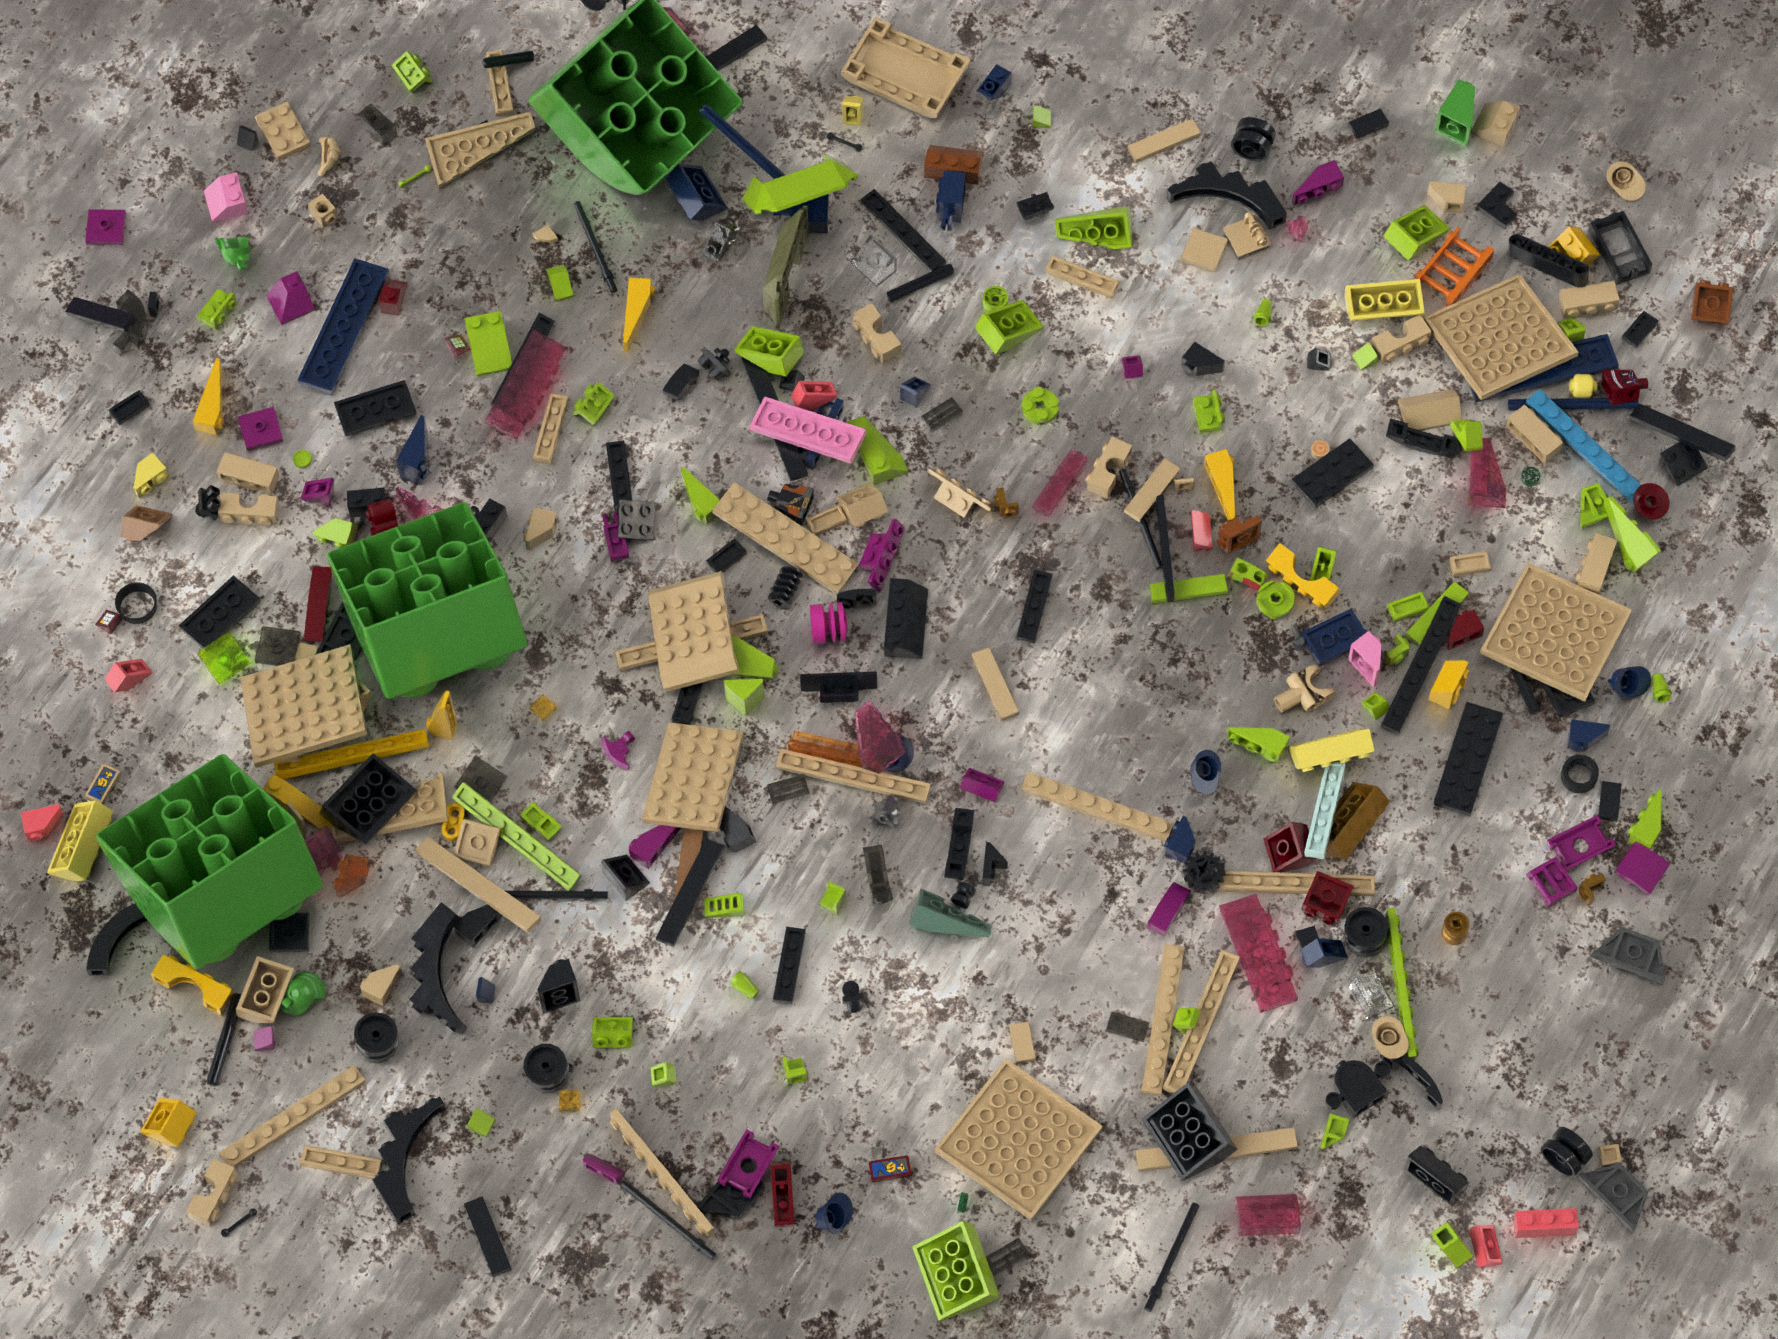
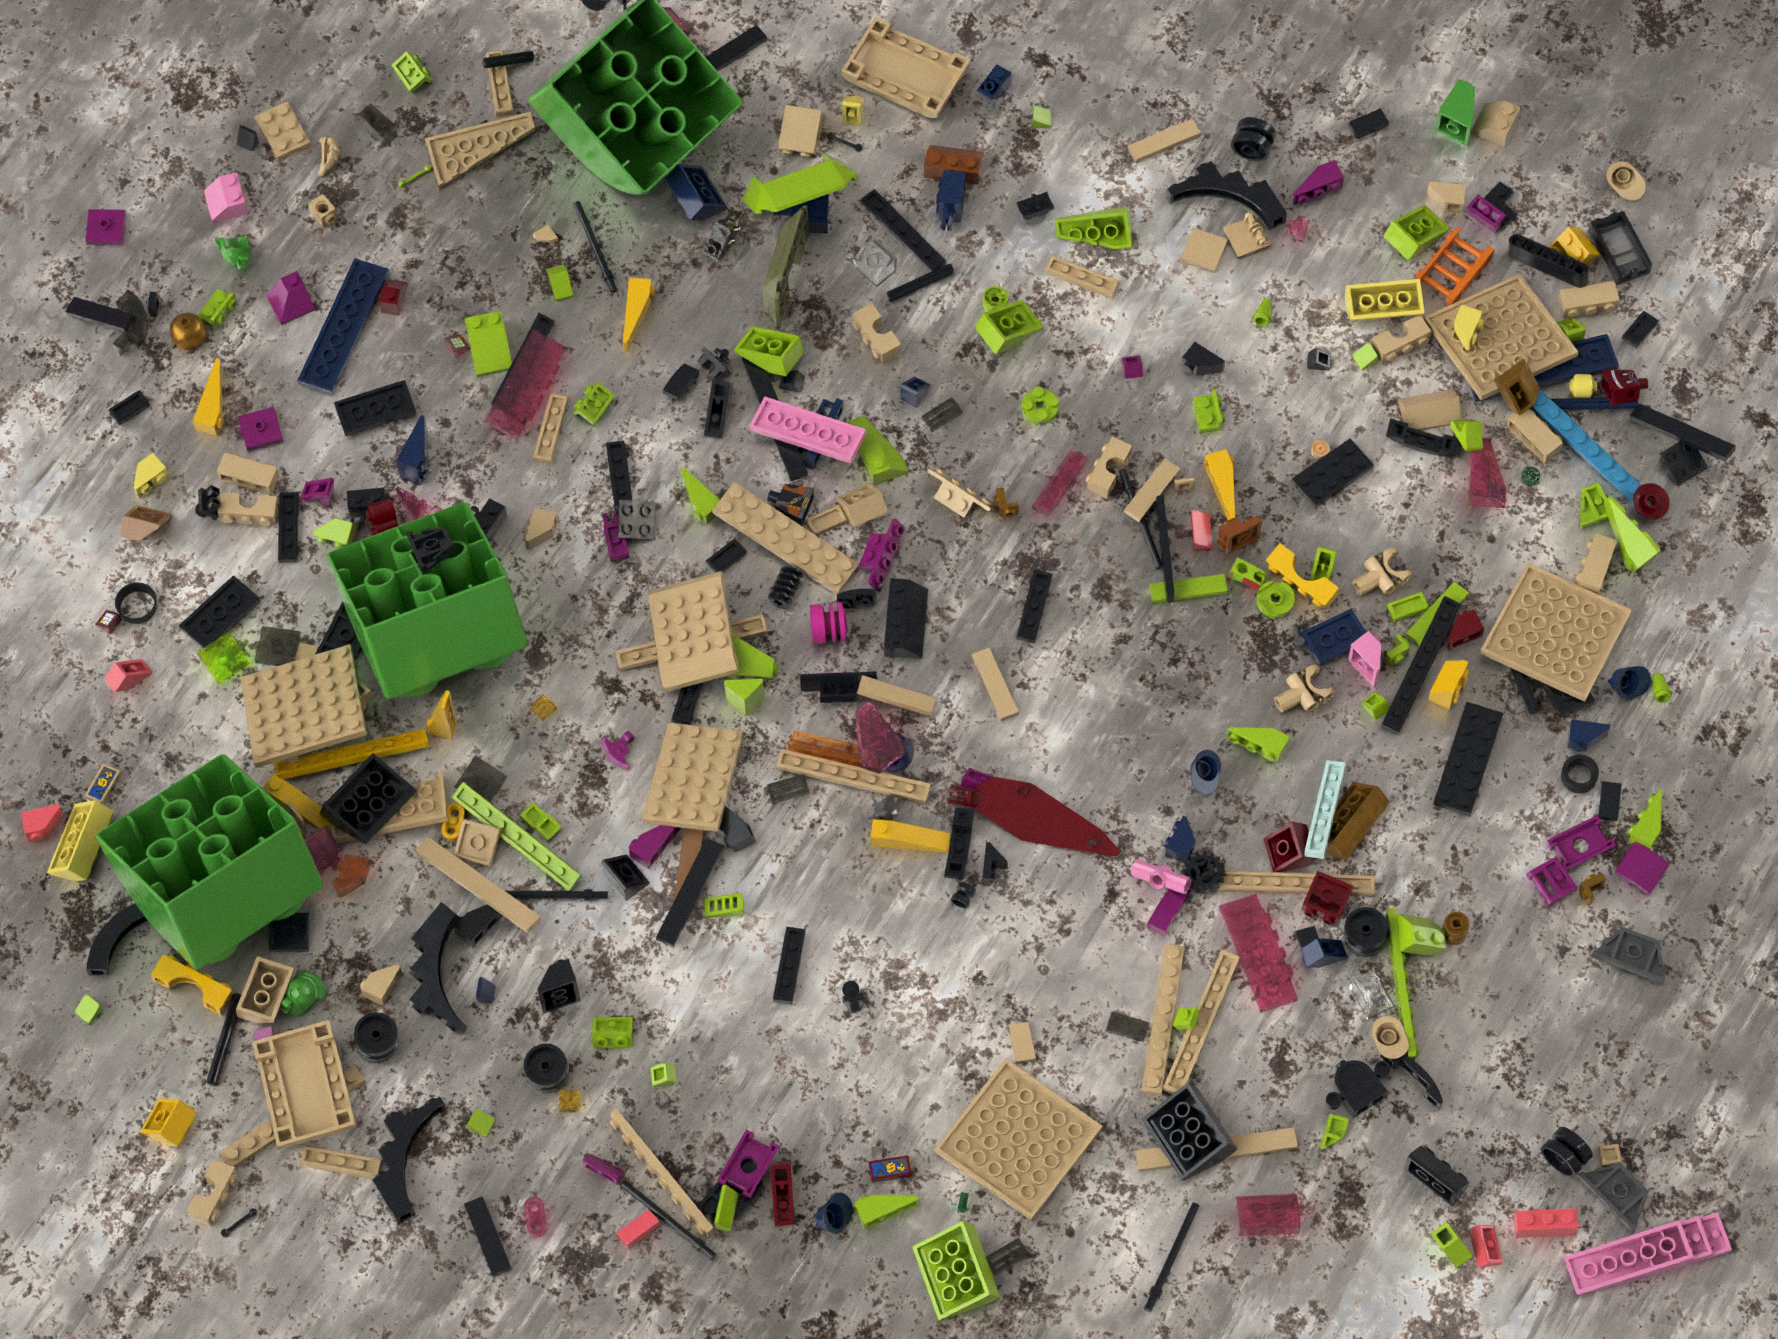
(88, 1009): none -> lime slope
(188, 331): none -> pearl gold cylinder
(288, 527): none -> black tile
(302, 459): lime piece -> none
(304, 1084): none -> tan slope
(318, 603): dark red slope -> none
(430, 547): none -> black wing
(535, 1217): none -> clear pink plate
(638, 1229): none -> coral slope
(718, 408): none -> black slope
(726, 1208): none -> lime slope
(741, 142): dark blue axle -> none
(743, 984): lime cone -> none
(794, 1070): lime panel -> none
(800, 131): none -> tan slope
(813, 394): coral slope -> none
(833, 897): lime panel -> none
(877, 874): clear smoke arch -> none
(879, 1208): none -> lime slope
(896, 695): none -> tan tile
(907, 836): none -> yellow slope
(935, 916): sand green wedge -> none
(1033, 815): none -> dark red wing
(1097, 806): tan plate -> none
(1160, 876): none -> bright pink piece
(1331, 749): light yellow slope -> none
(1381, 575): none -> tan connector
(1420, 935): none -> lime slope
(1467, 325): none -> light yellow slope
(1470, 563): tan tile -> none
(1486, 213): none -> magenta slope
(1518, 387): none -> pearl gold slope
(1648, 1253): none -> bright pink slope
(1712, 302): dark orange plate -> none

